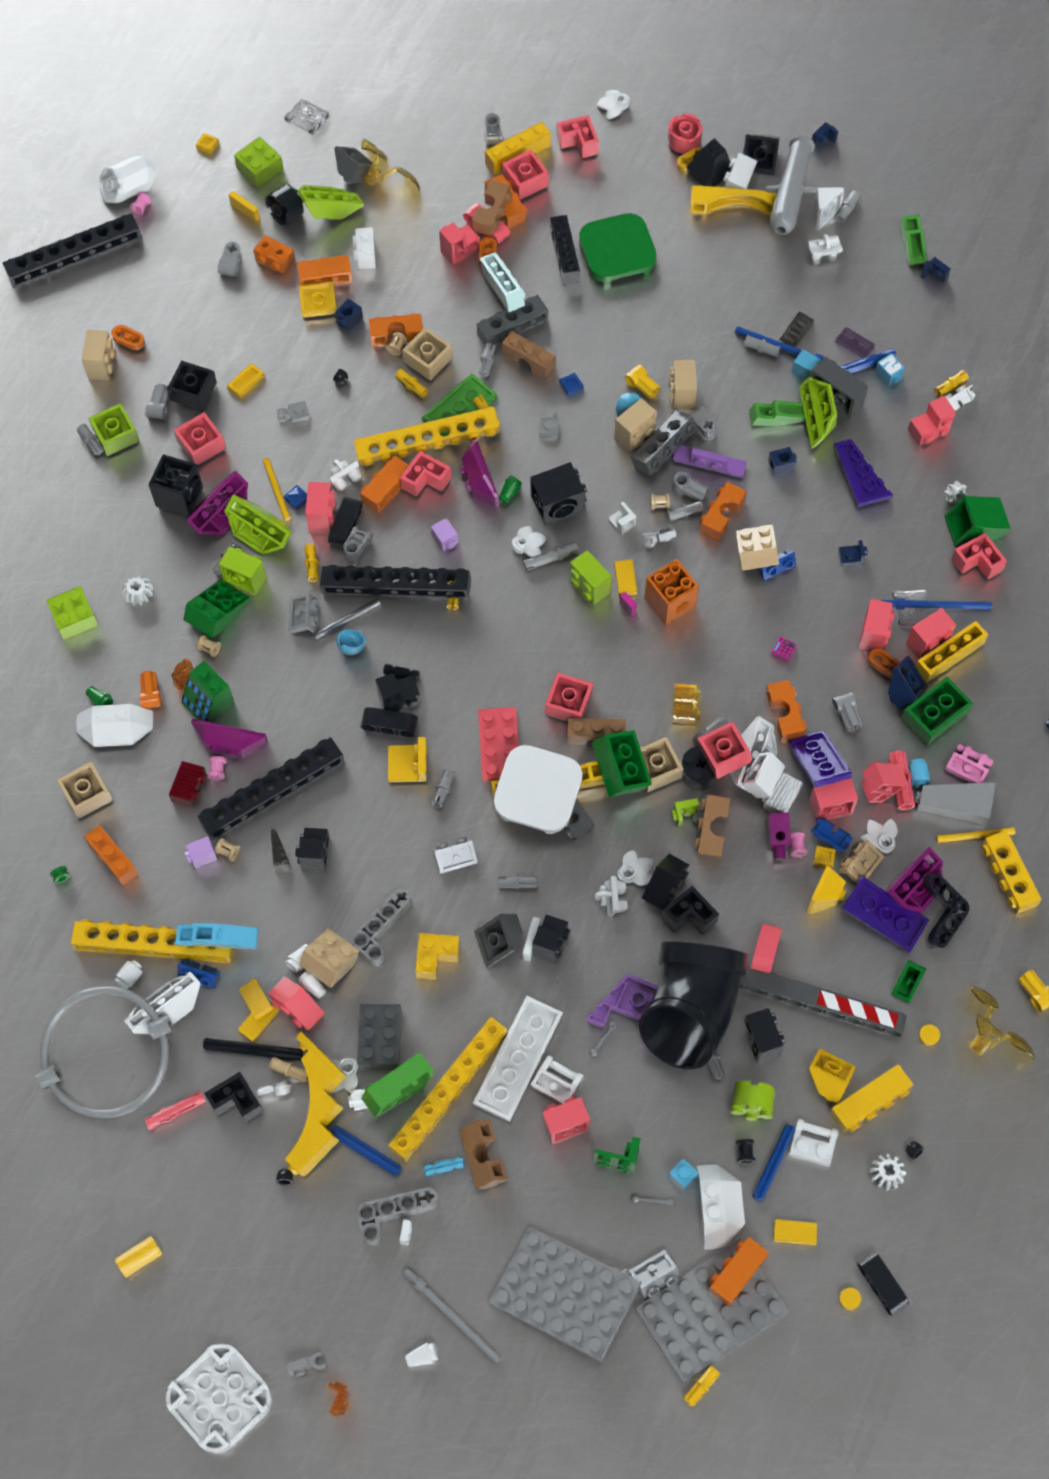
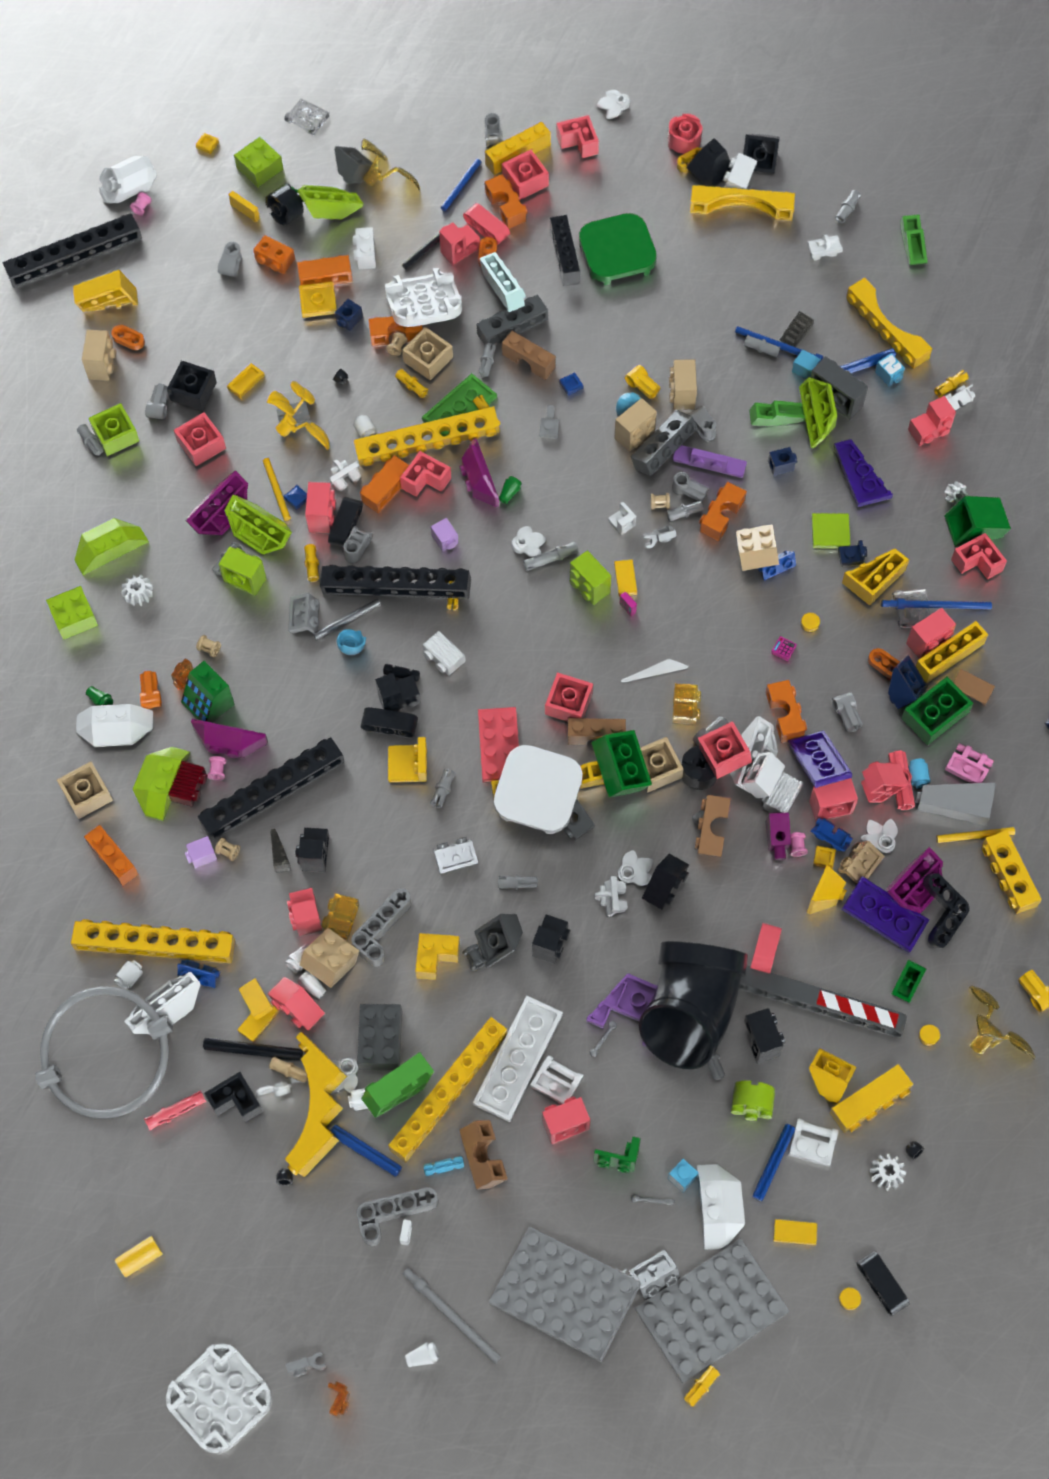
(60, 874): green bush -> none
(105, 291): none -> yellow wedge
(107, 544): none -> lime wedge
(156, 780): none -> lime wedge
(175, 485): black brick -> none
(215, 608): green slope -> none
(217, 936): medium azure slope -> none
(288, 423): none -> yellow plant
(304, 912): none -> coral brick
(341, 915): none -> clear yellow brick
(364, 426): none -> white brick
(421, 252): none -> black bar
(423, 299): none -> white tile
(443, 653): none -> white brick
(461, 184): none -> blue bar
(474, 957): none -> dark grey bush
(488, 220): medium nougat arch -> none
(527, 952): white tile -> none
(558, 492): black brick -> none
(661, 668): none -> white sticker
(671, 591): orange brick -> none
(685, 808): lime bracket -> none
(691, 907): black brick -> none
(738, 1270): orange brick -> none
(745, 1151): black bush -> none
(792, 186): light grey piece -> none
(810, 622): none -> yellow tile
(825, 132): dark blue bracket -> none
(827, 205): white slope -> none
(830, 530): none -> lime tile
(853, 344): clear purple tile -> none
(876, 576): none -> yellow wedge
(876, 625): coral brick -> none
(910, 347): none -> yellow arch
(937, 269): dark blue bracket -> none
(974, 686): none -> medium nougat hinge

